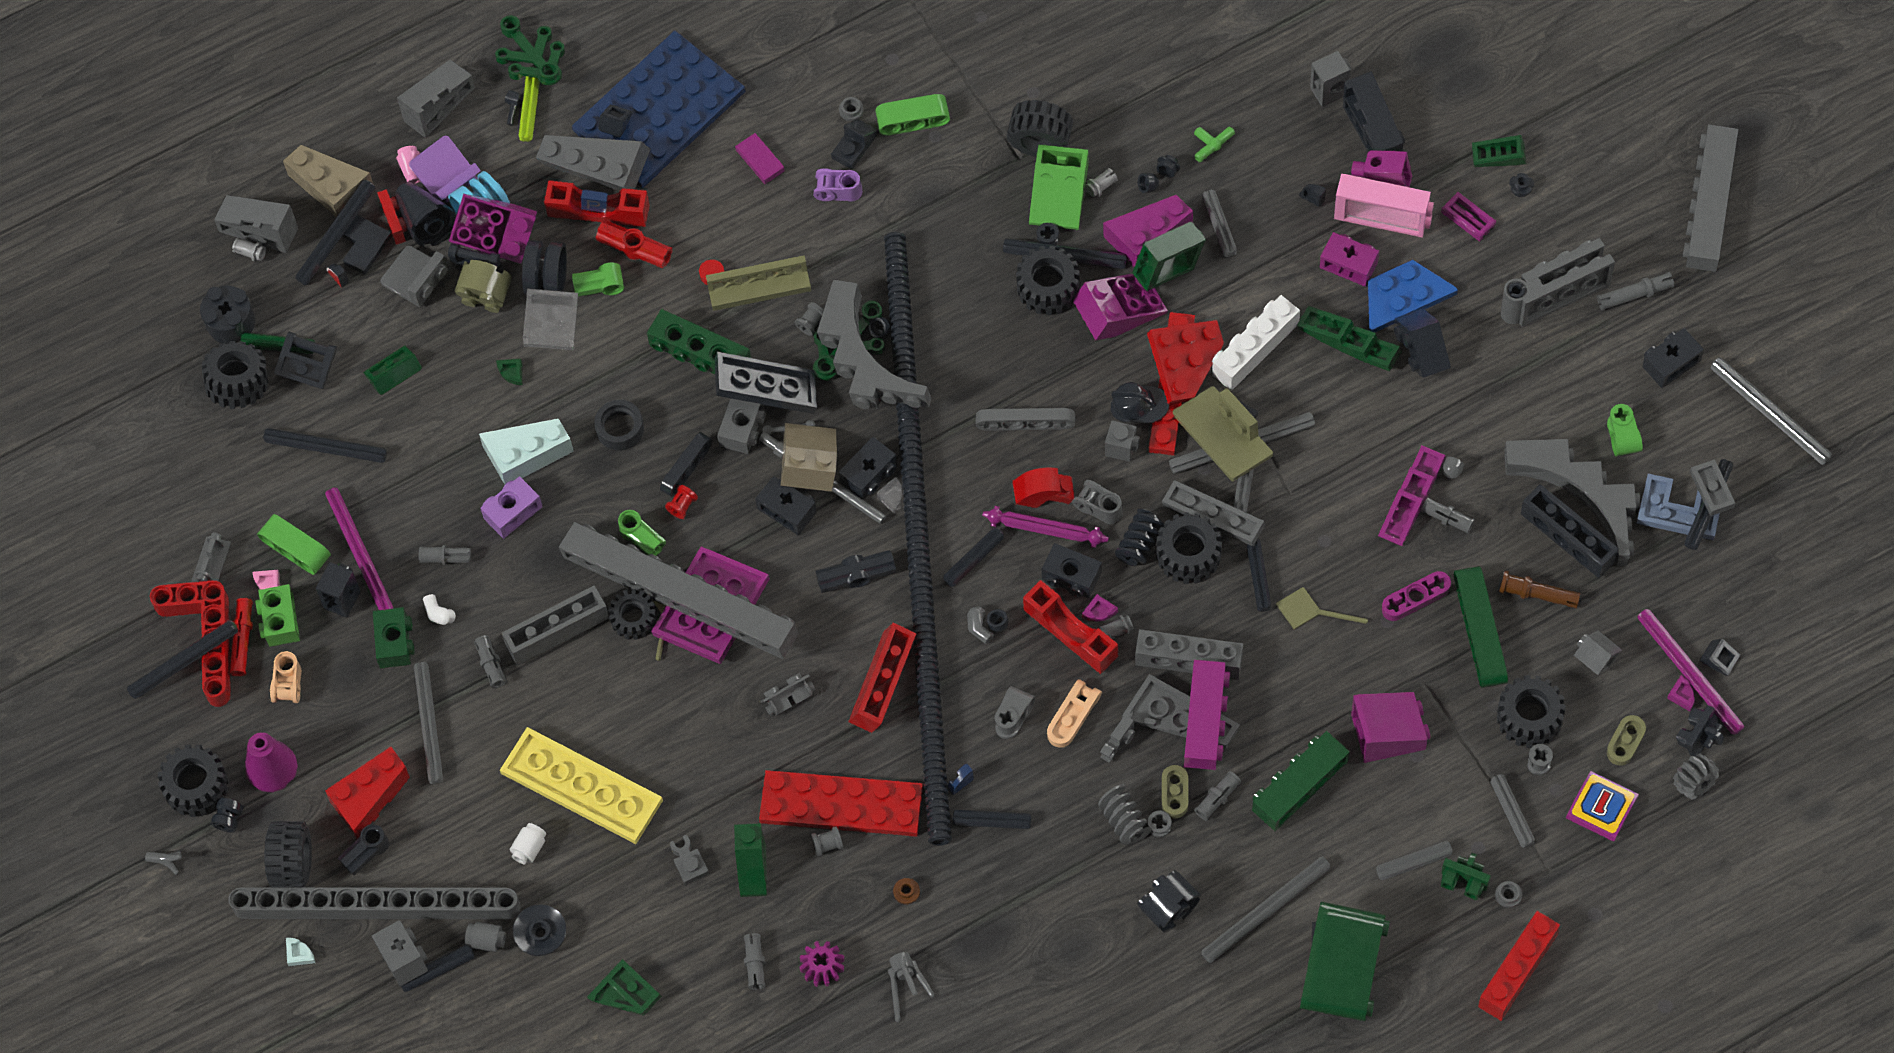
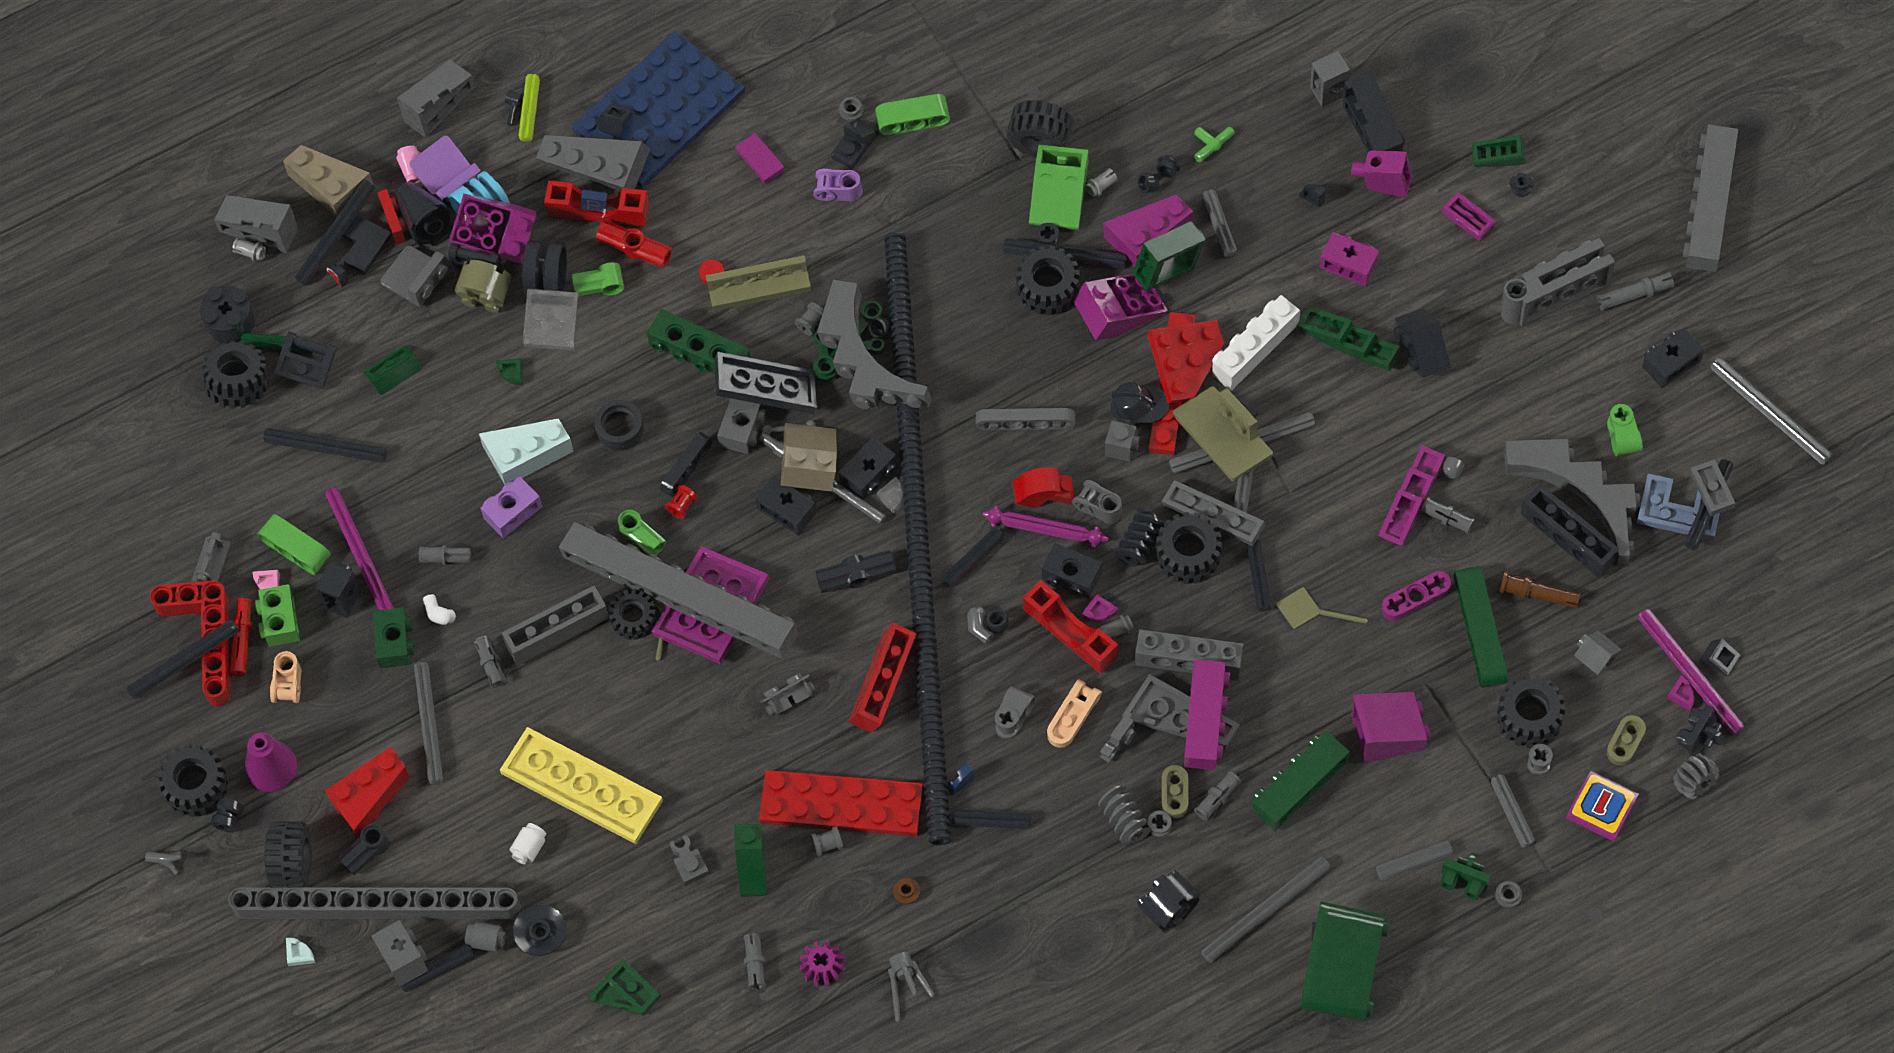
(546, 72): dark green plant -> none
(1383, 205): bright pink window -> none
(1404, 291): blue wing -> none
(1519, 965): red brick -> none

